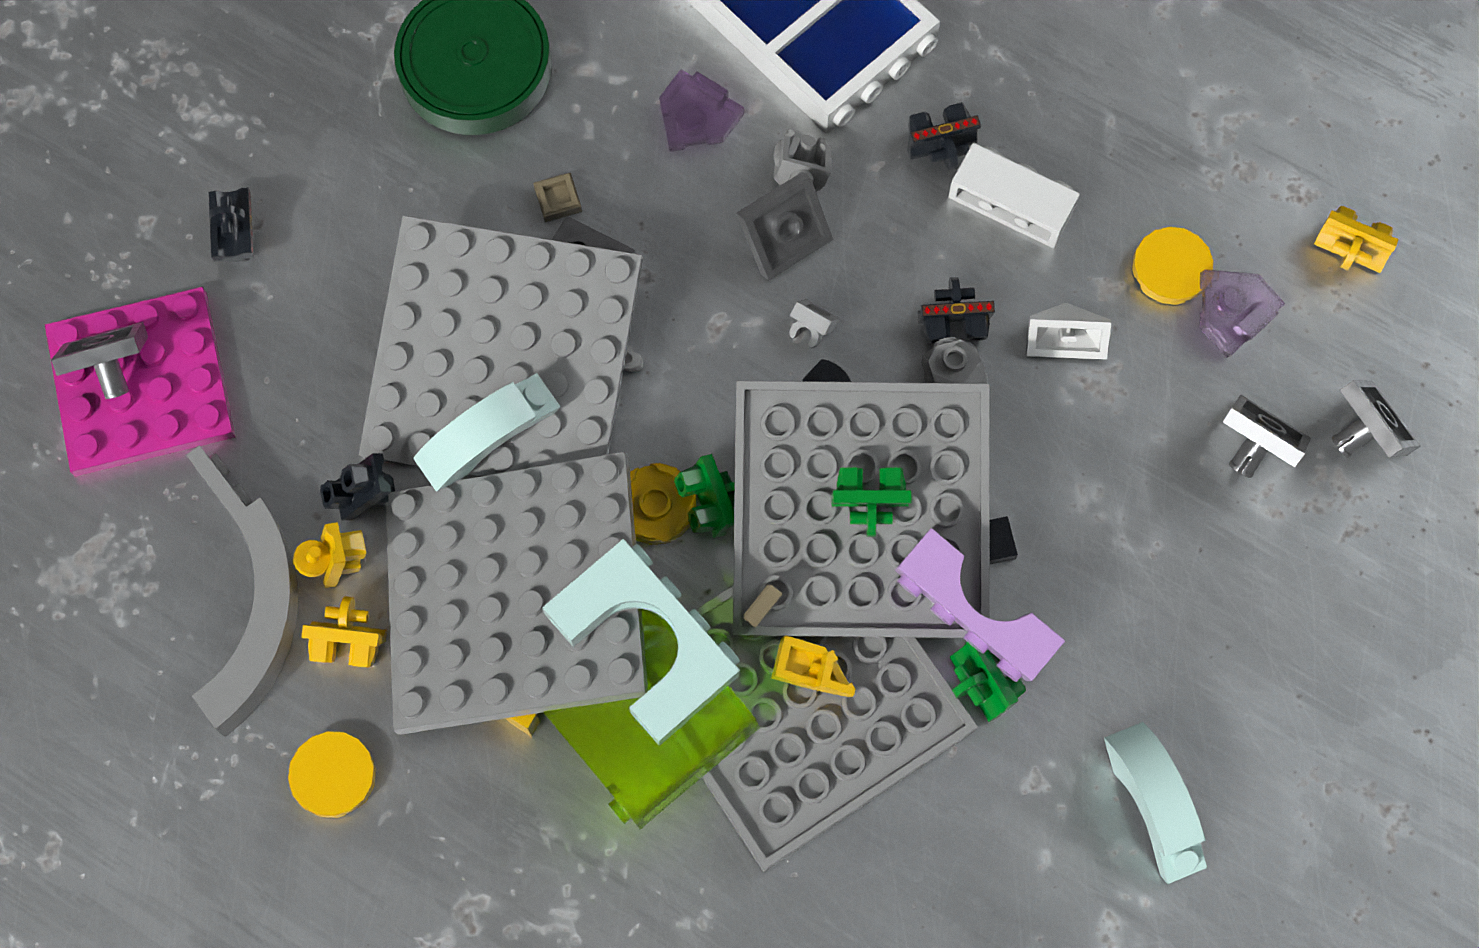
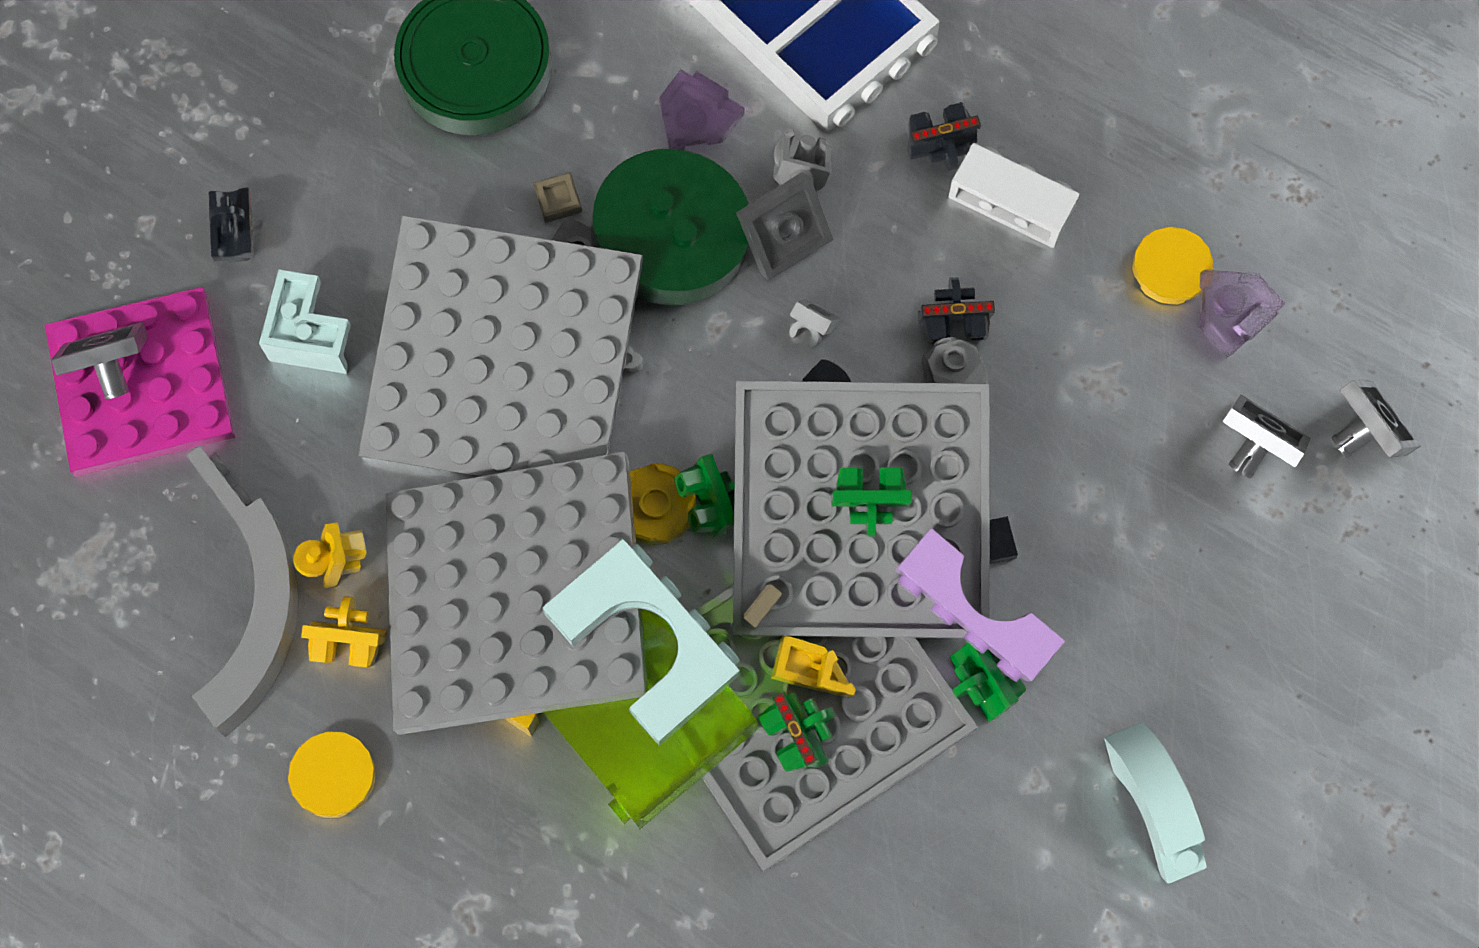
(296, 334): none -> light aqua panel
(358, 488): black hips -> none
(484, 428): light aqua arch -> none
(677, 216): none -> dark green brick
(789, 714): none -> green hips
(1068, 333): white slope -> none
(1356, 240): yellow hips -> none

